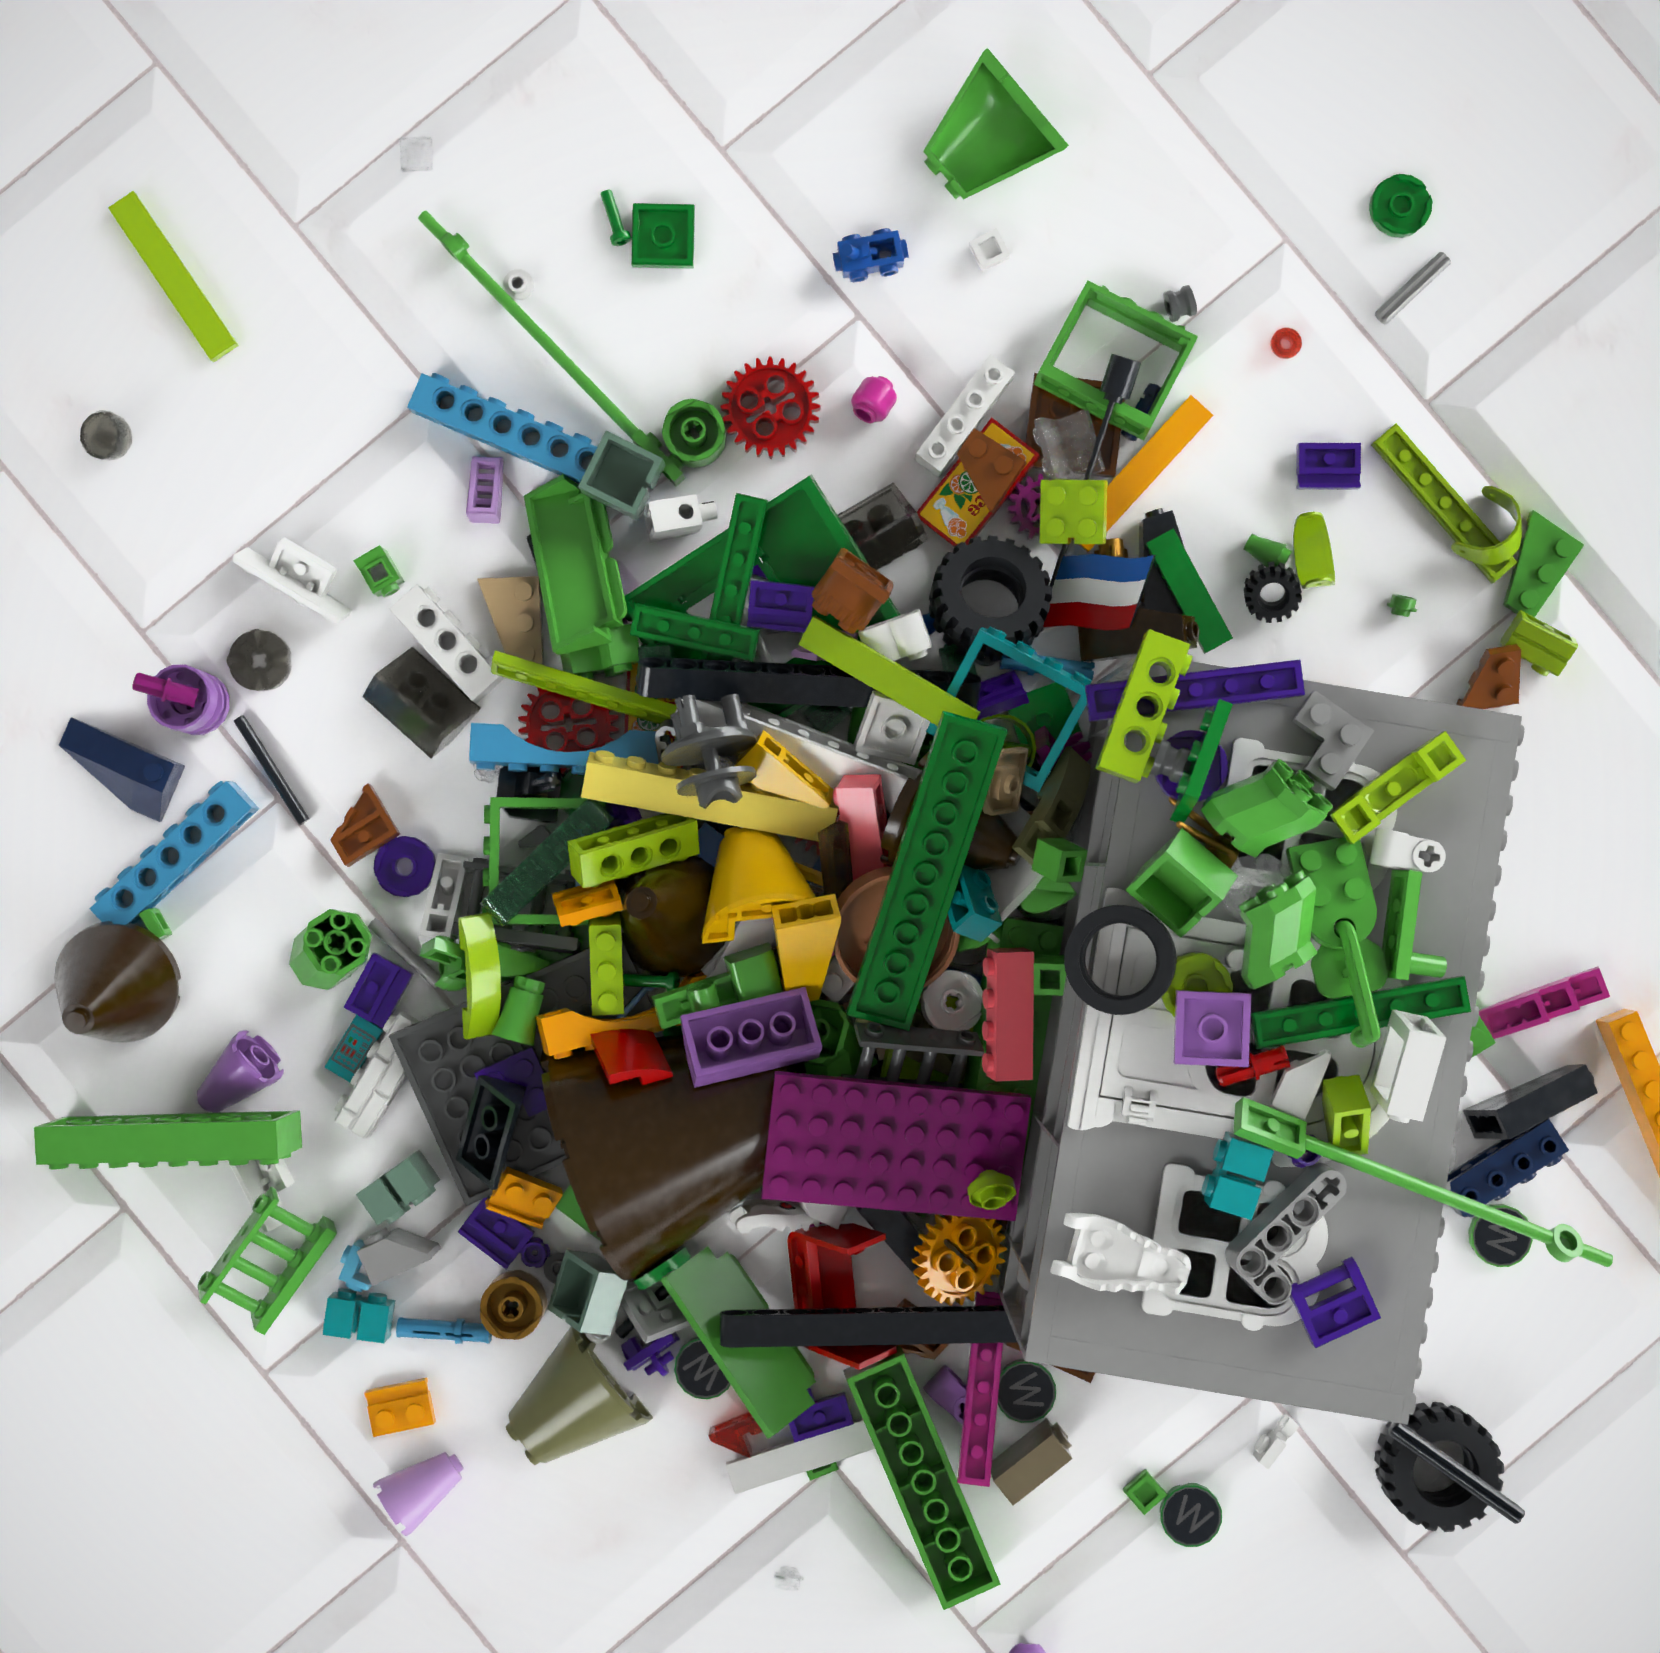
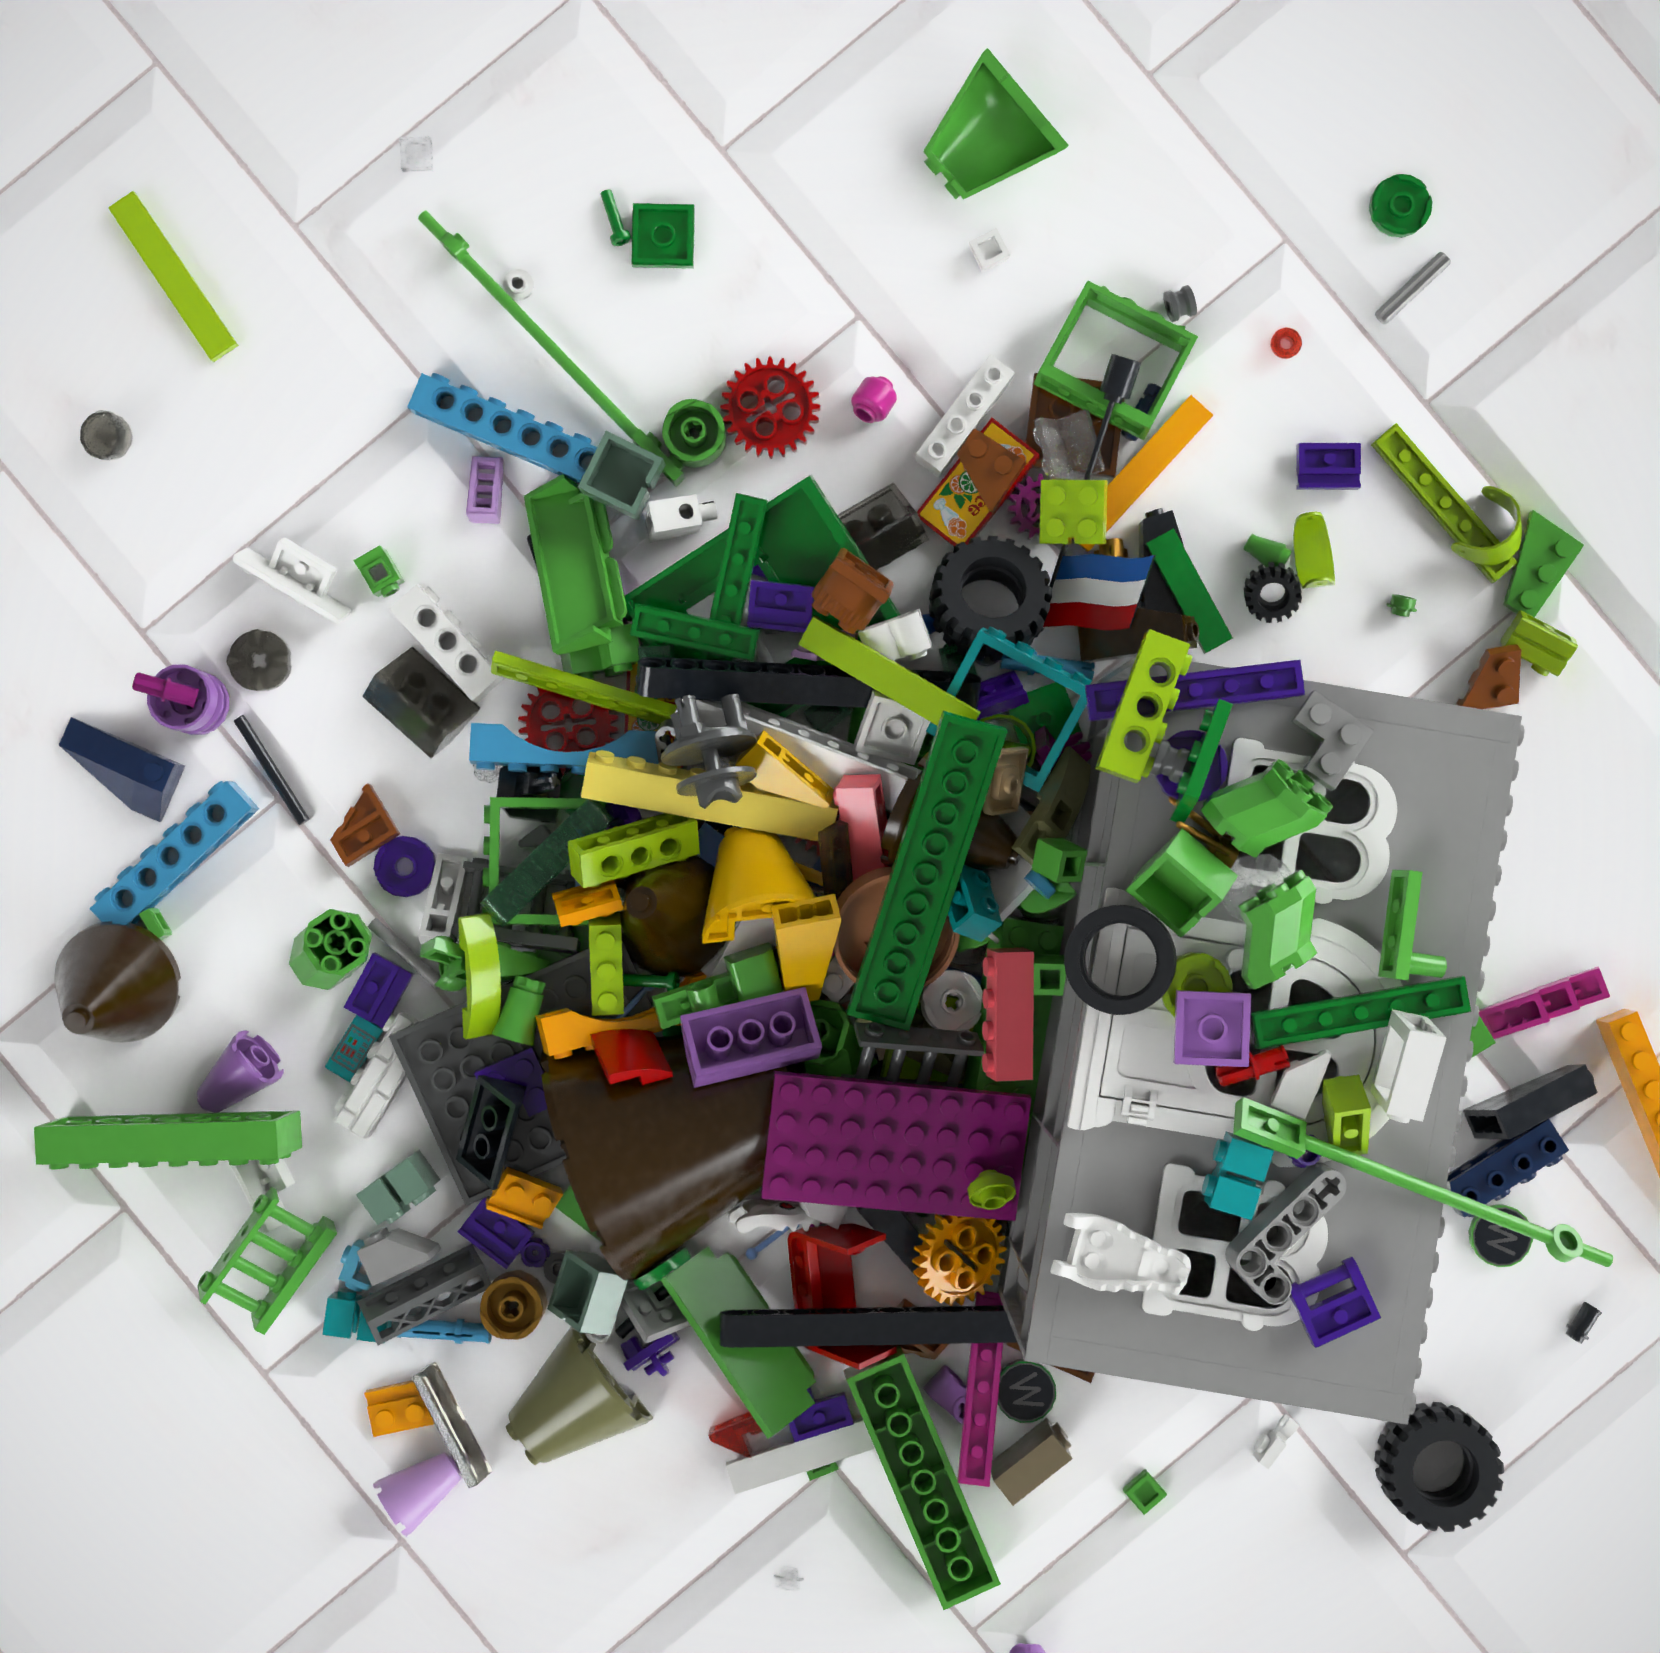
(423, 1290): none -> dark grey fence
(452, 1424): none -> clear smoke tile
(516, 614): tan wing -> none
(698, 1371): black tile -> none
(752, 1253): none -> medium blue hinge
(860, 255): blue brick -> none
(1040, 884): none -> dark azure tile
(1190, 1514): black tile -> none
(1346, 959): bright green plate -> none
(1397, 786): lime slope -> none
(1401, 851): white piece -> none
(1456, 1472): black axle -> none
(1583, 1323): none -> black pin

